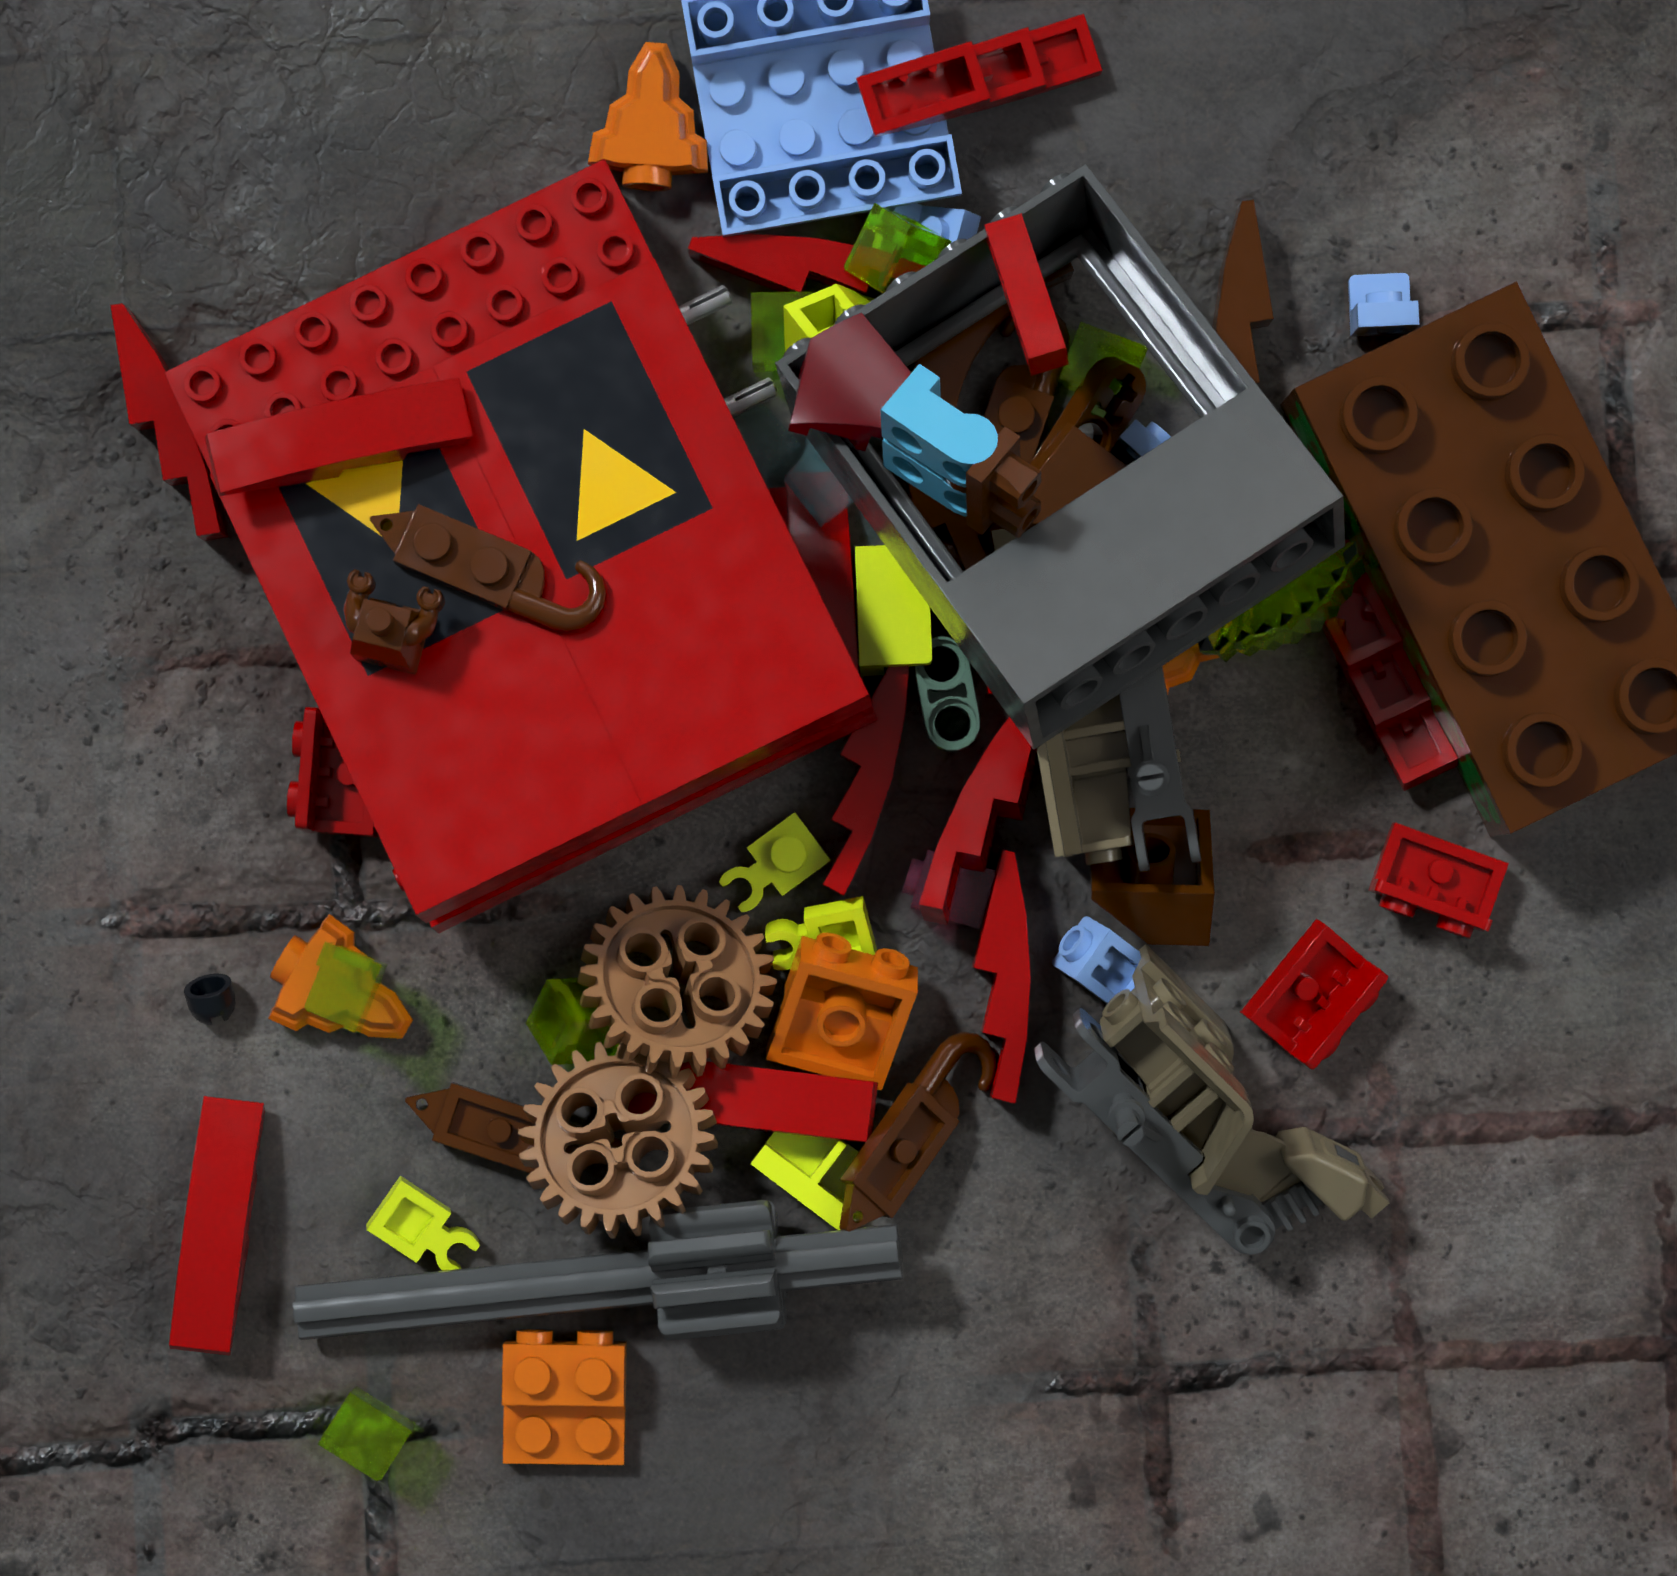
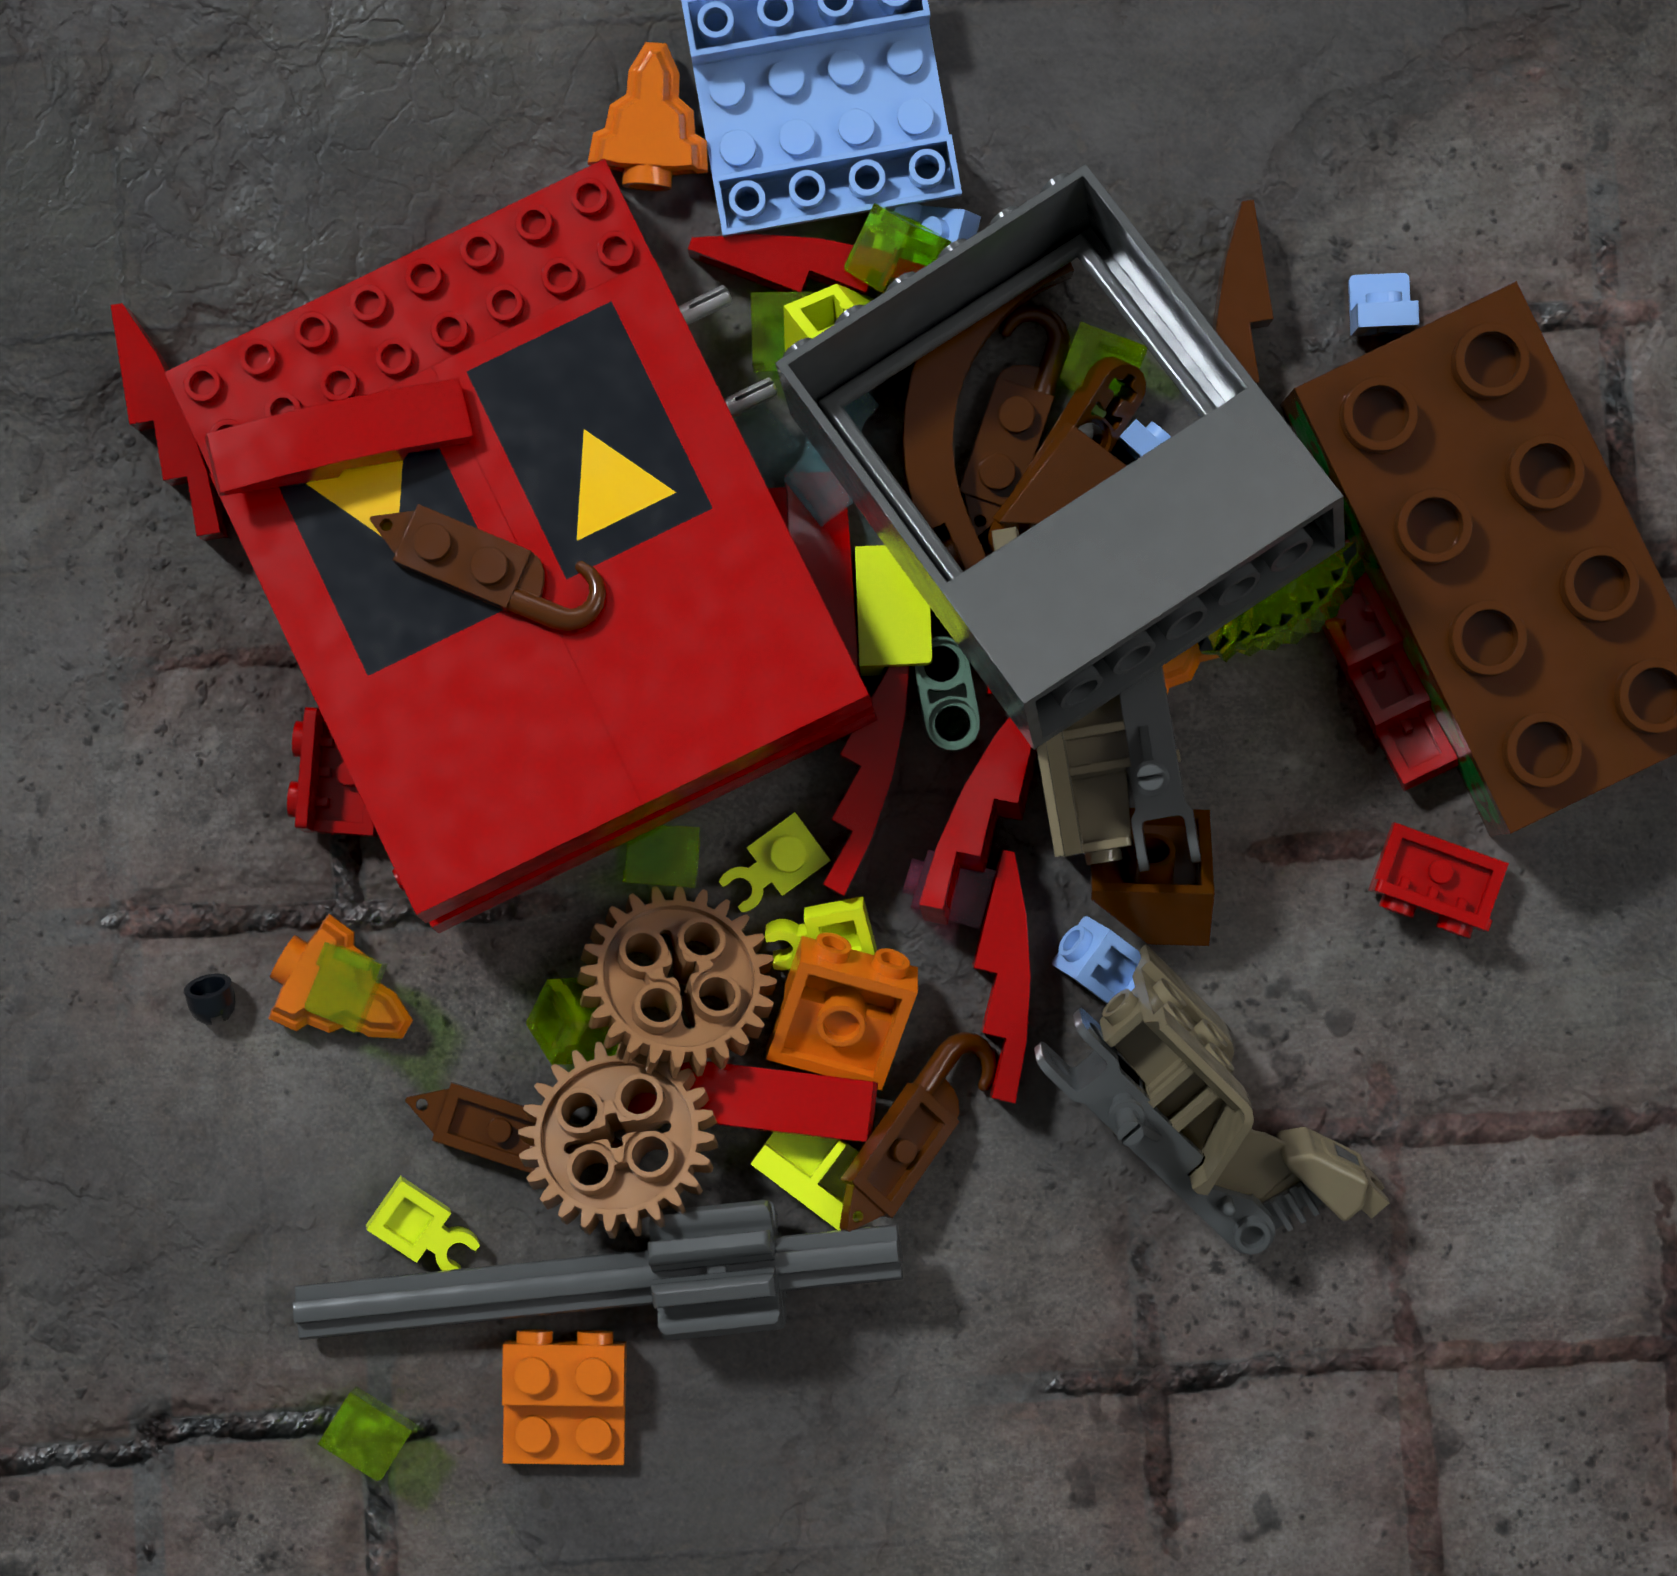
(216, 1226): red slope -> none
(384, 630): reddish brown piece -> none
(664, 857): none -> clear neon green panel
(846, 382): dark red slope -> none
(958, 457): medium azure hips -> none
(978, 76): red slope -> none
(1026, 294): red piece -> none
(1315, 995): red bracket -> none

